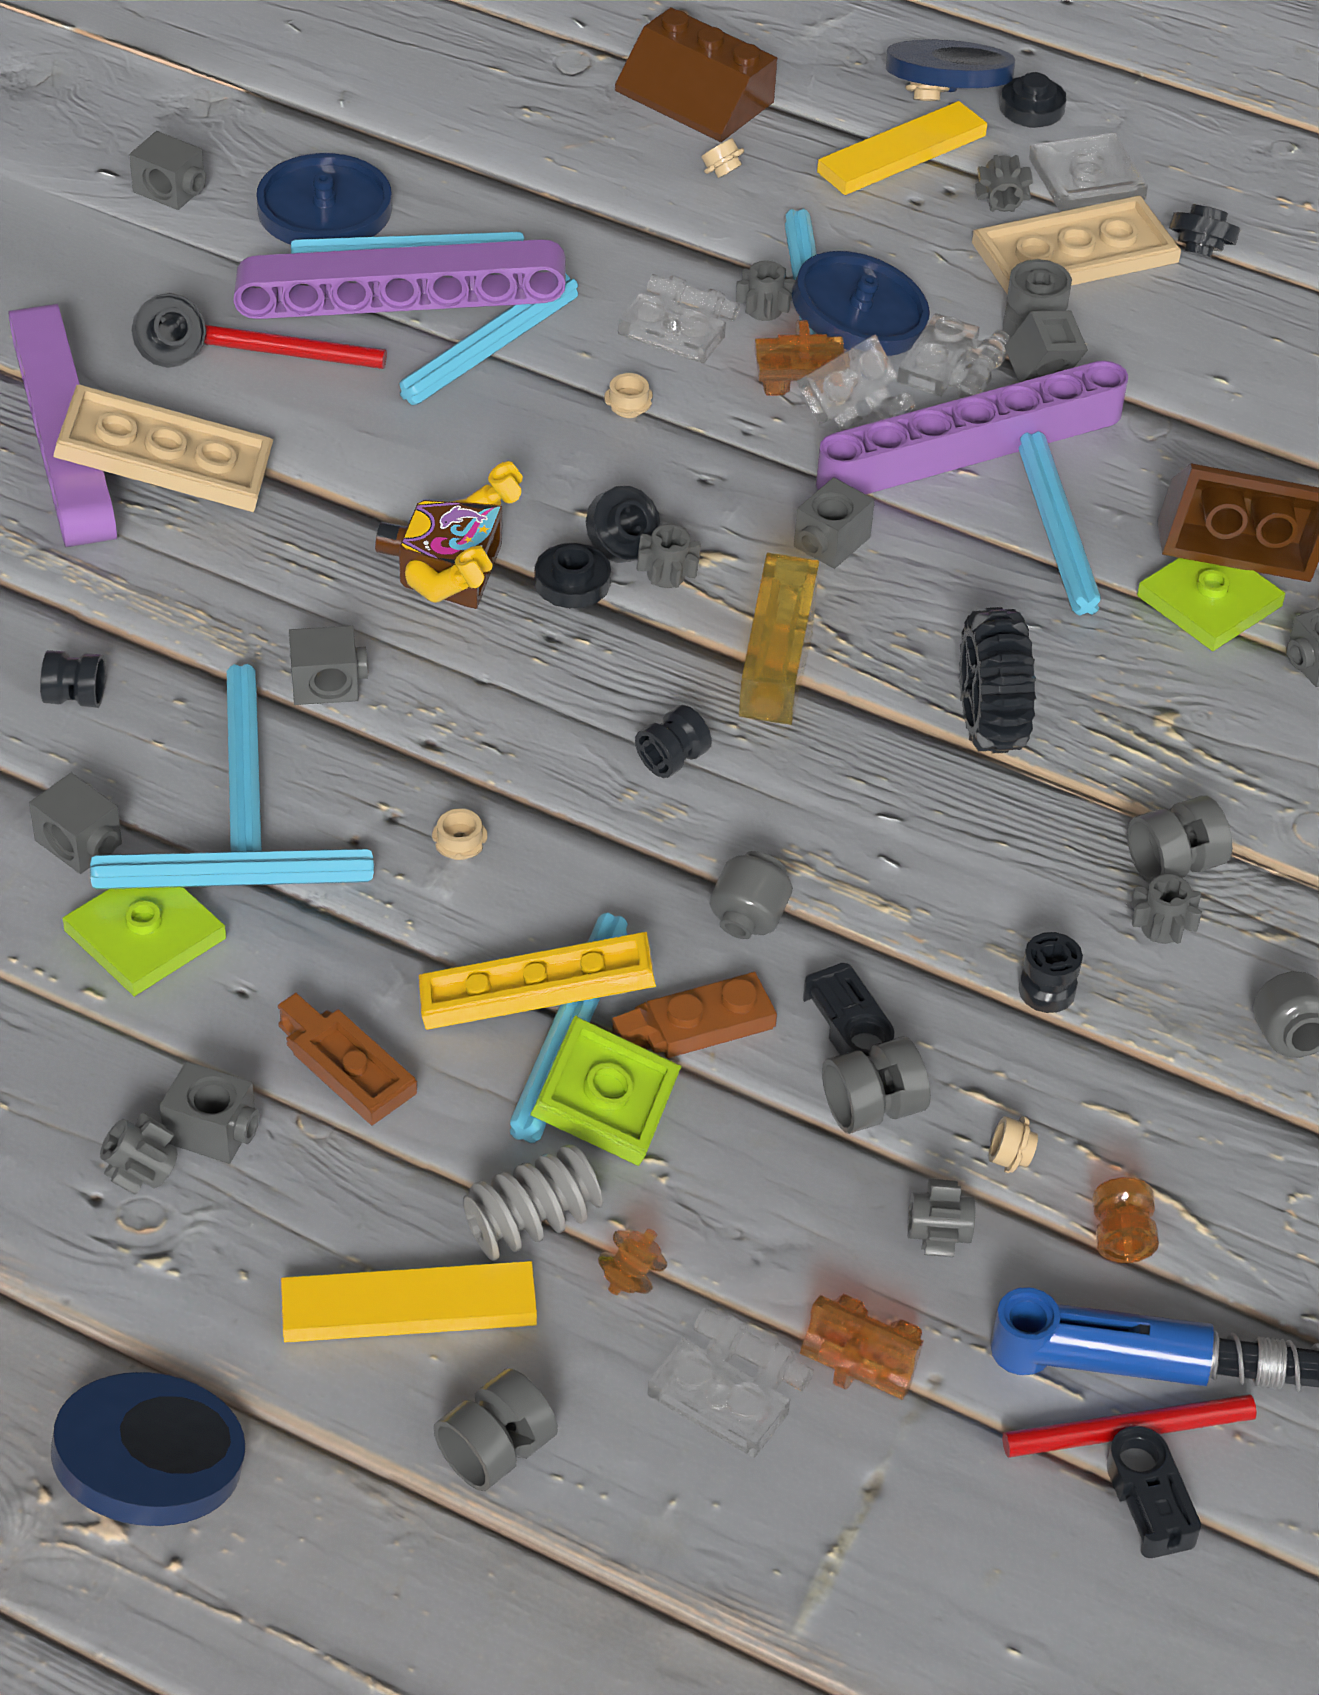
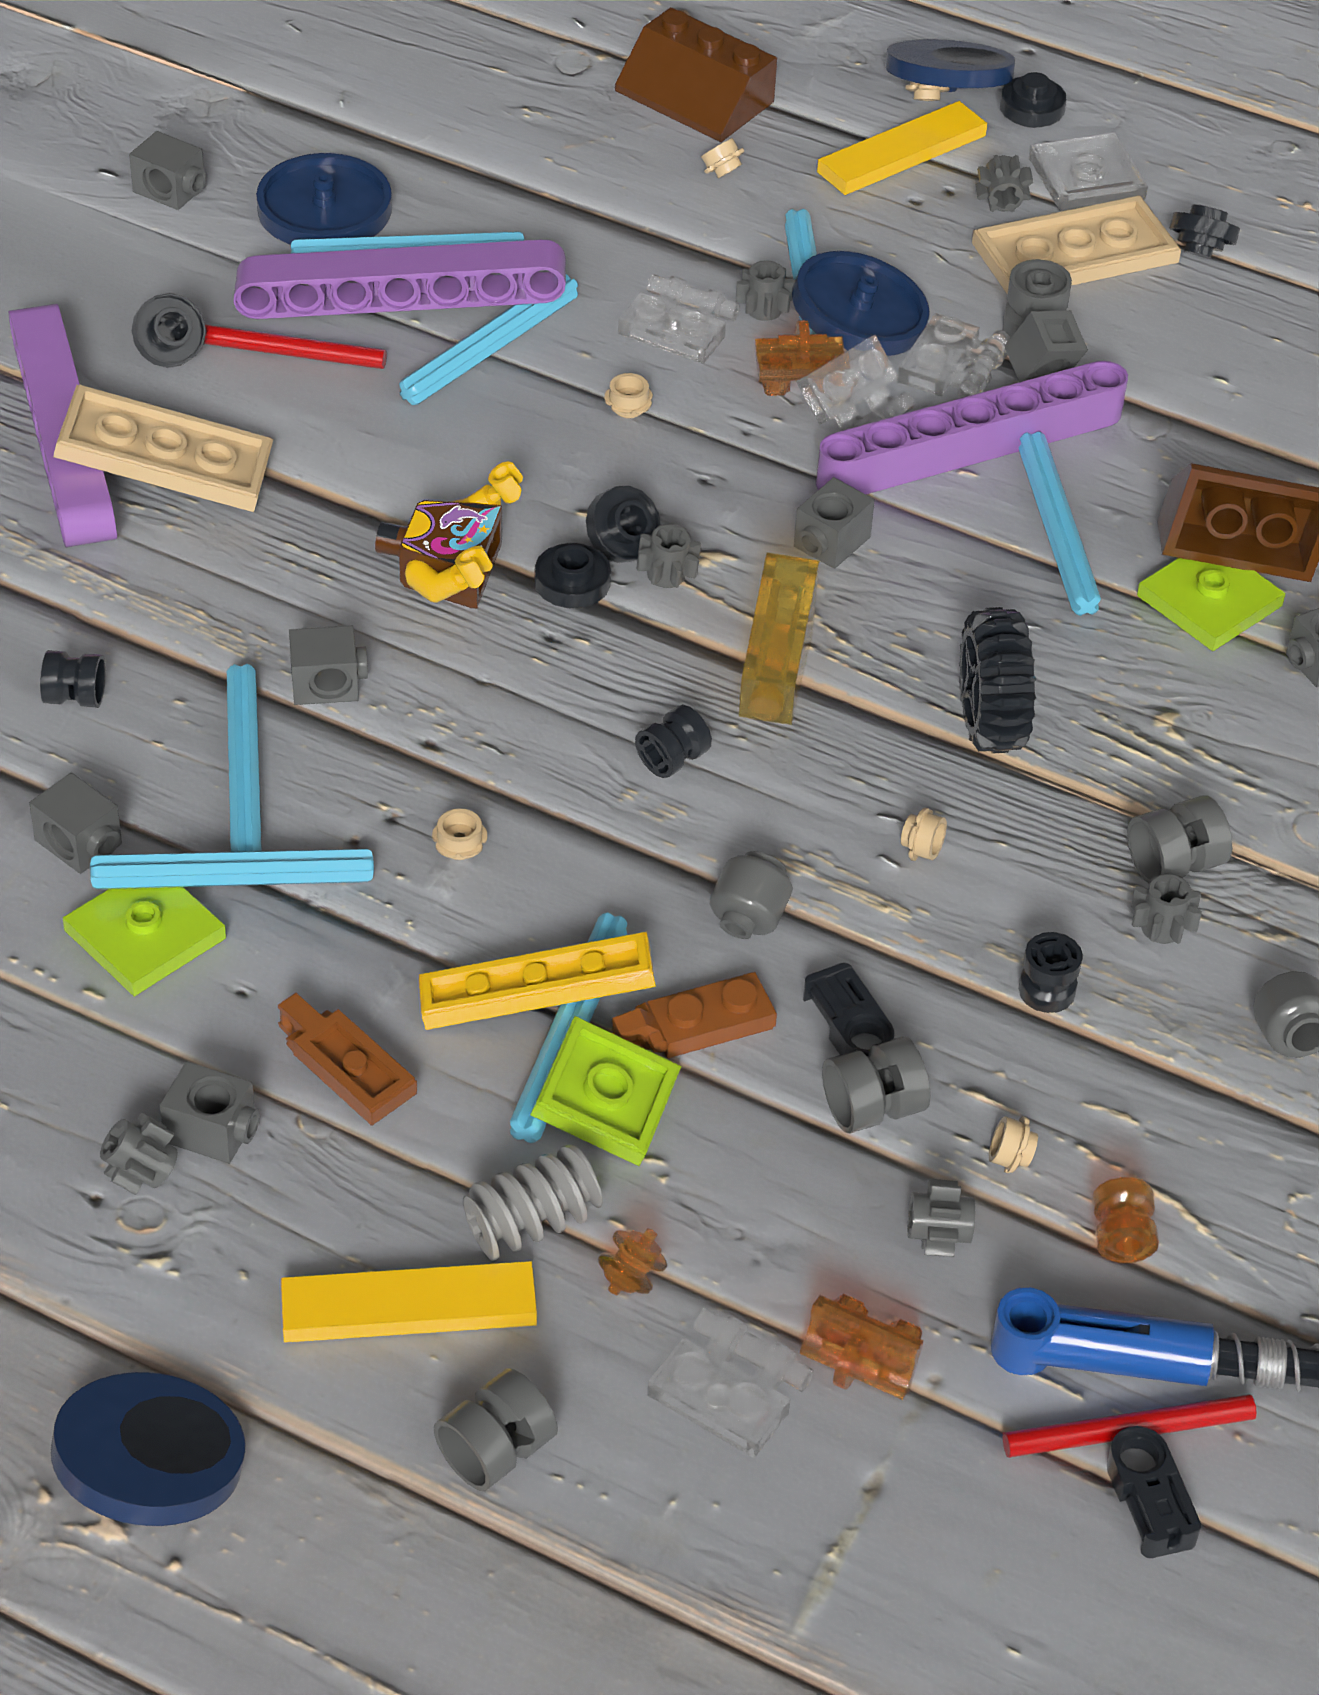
(924, 834): none -> tan plate

